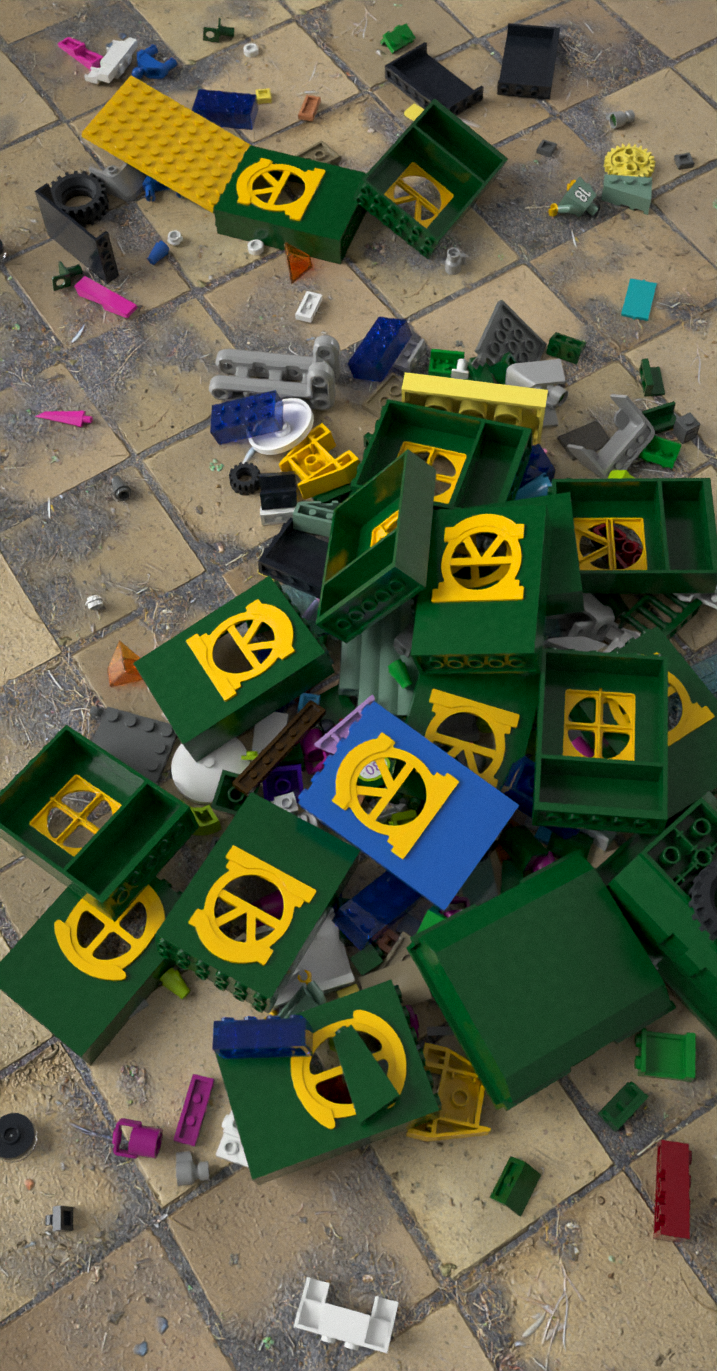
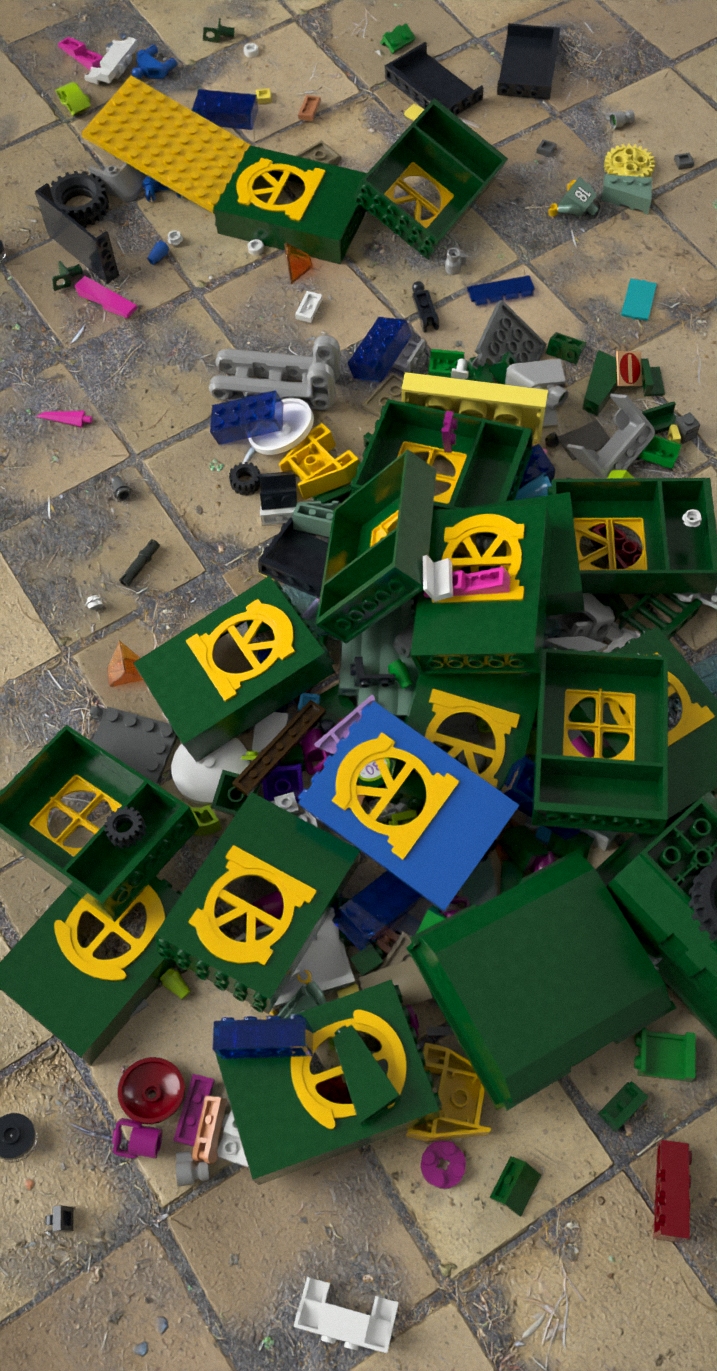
(73, 98): none -> lime brick
(129, 837): none -> black tyre
(143, 557): none -> pearl dark grey pin
(149, 1077): none -> dark red dish
(209, 1130): none -> nougat plate
(367, 681): none -> black bracket
(424, 306): none -> black plate
(437, 578): none -> white panel
(438, 1177): none -> magenta plate
(448, 435): none -> magenta wing
(481, 582): none -> dark pink slope
(497, 290): none -> clear blue windscreen
(552, 440): none -> black hinge
(601, 383): none -> dark green slope
(629, 368): none -> piece
(673, 434): none -> light yellow tile
(692, 514): none -> white plate

